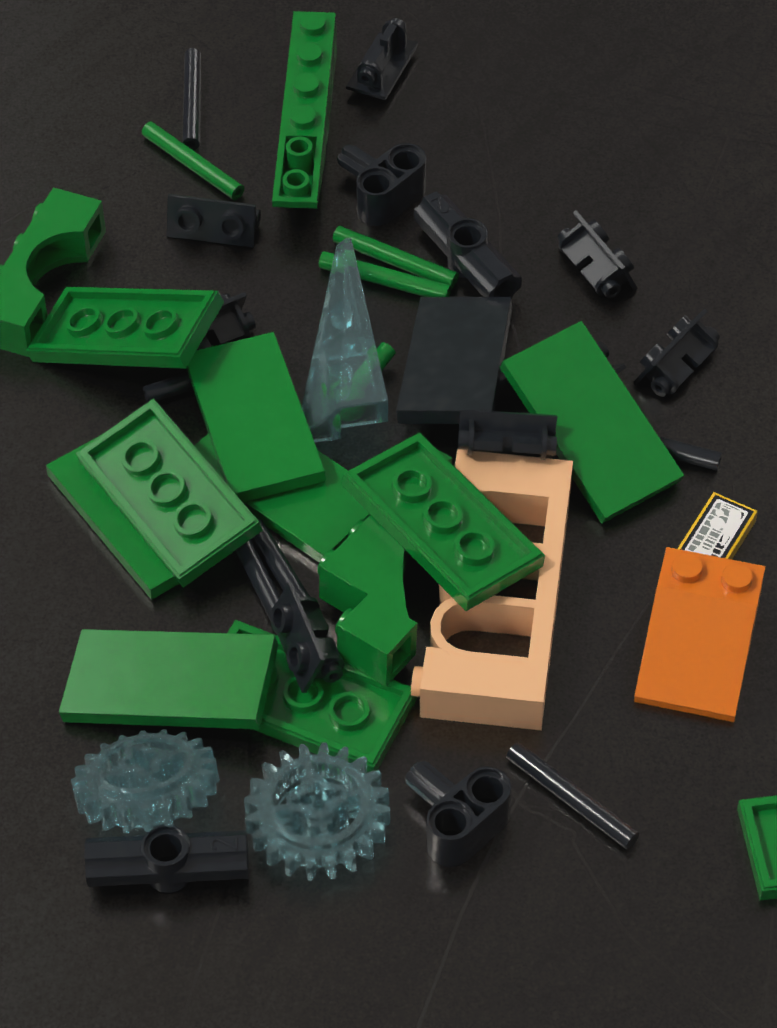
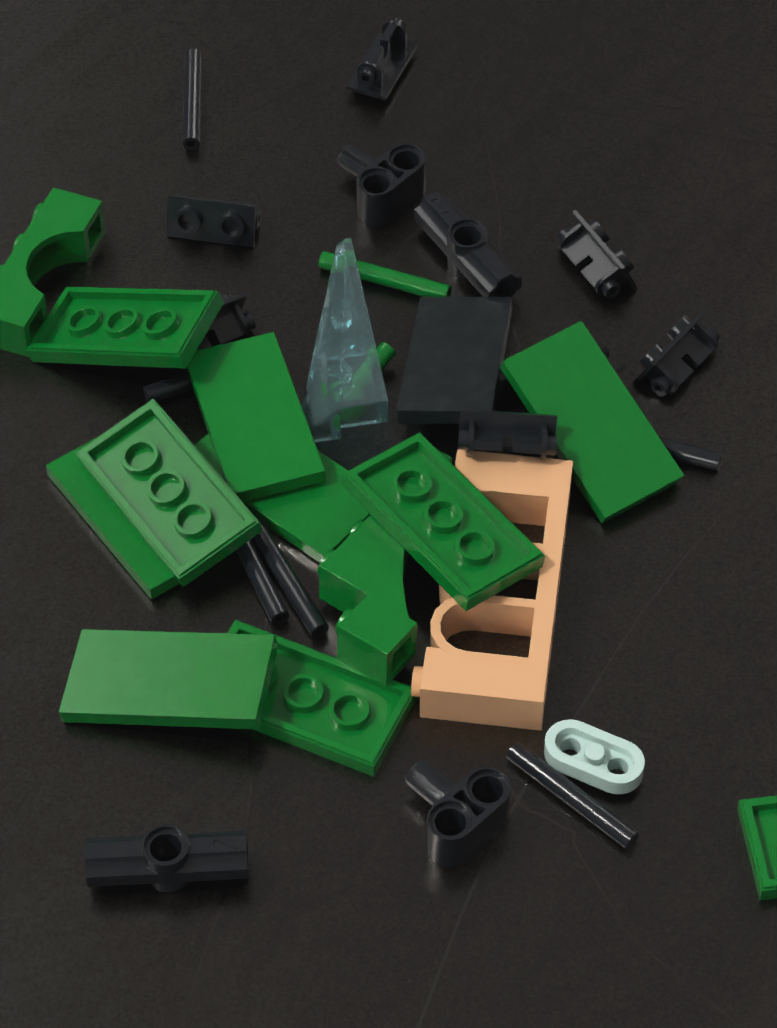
(145, 781): clear light blue gear -> none
(193, 160): green piece -> none
(297, 624): black hinge -> none
(306, 110): green slope -> none
(322, 801): clear light blue gear -> none
(397, 257): green piece -> none
(596, 756): none -> light aqua plate
(699, 634): orange slope -> none
(720, 528): tile -> none

